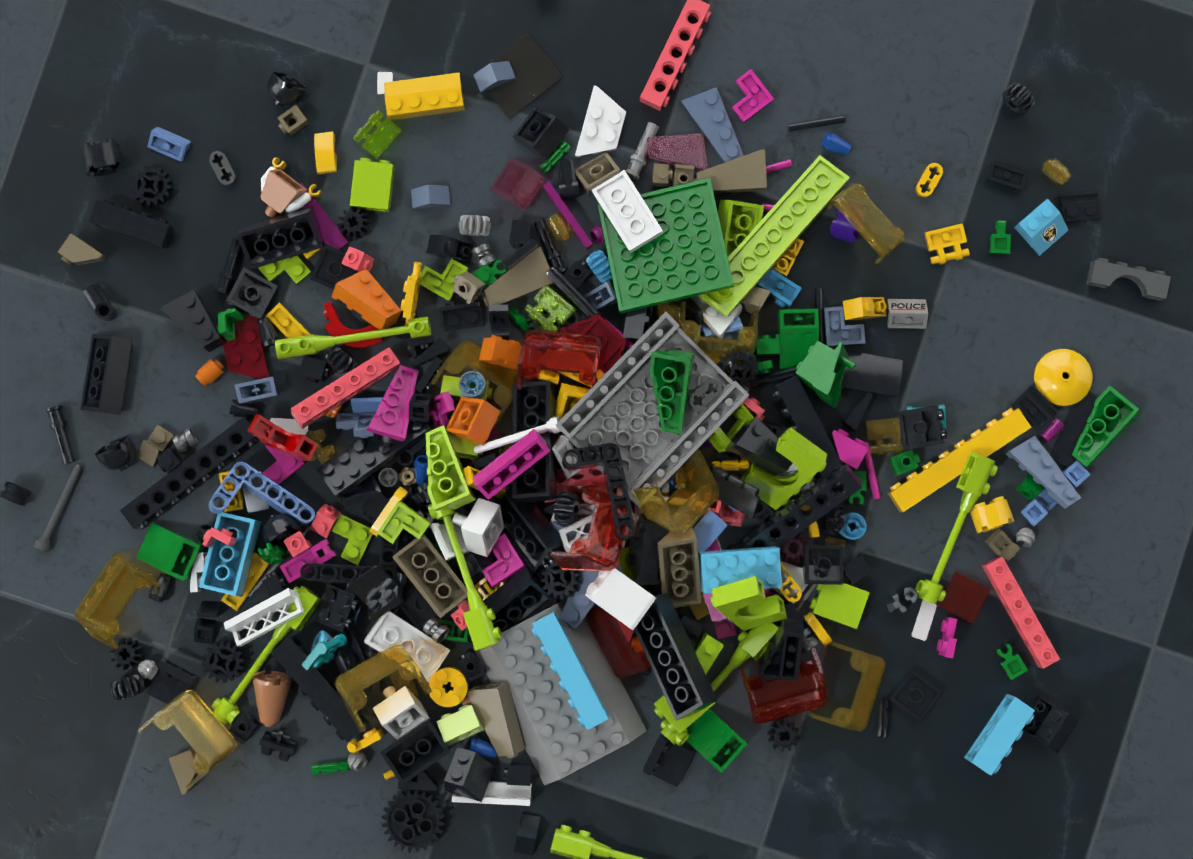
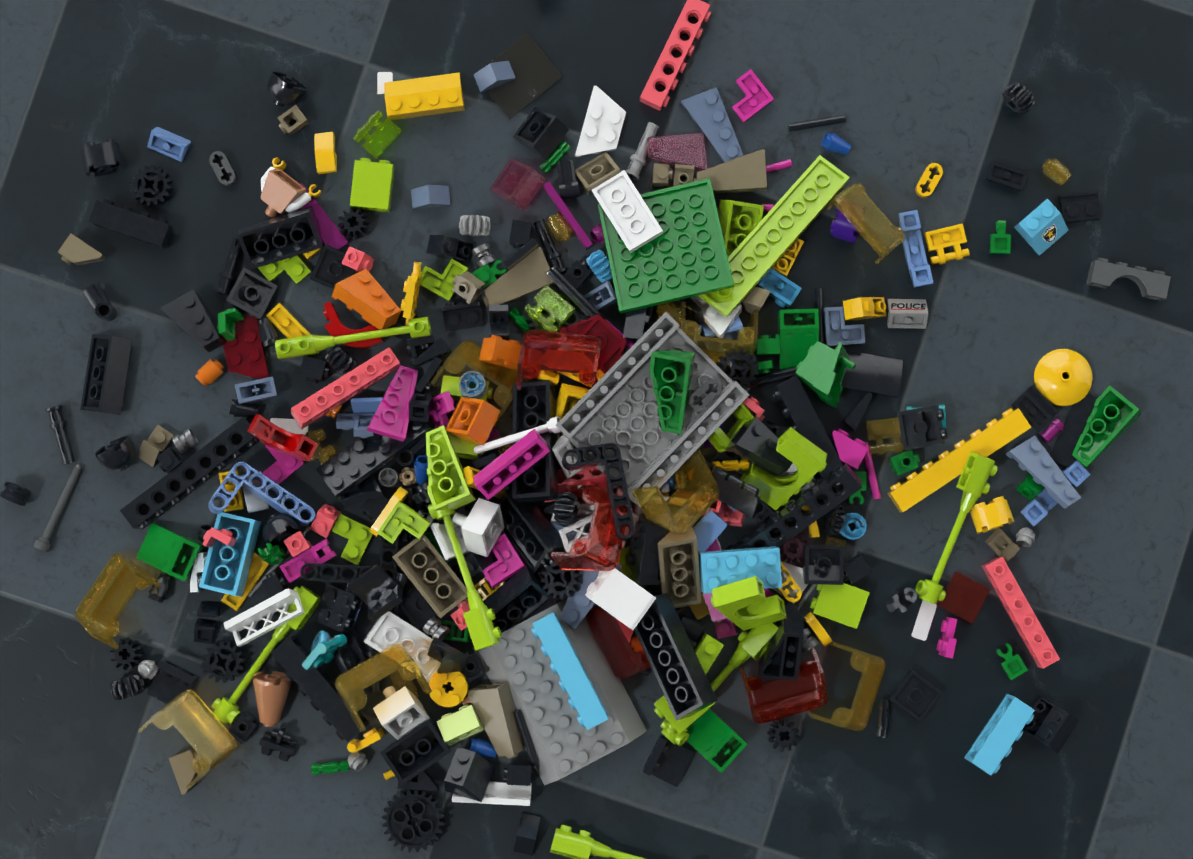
(450, 658): none -> black slope
(526, 737): none -> black bar
(914, 249): none -> medium blue slope

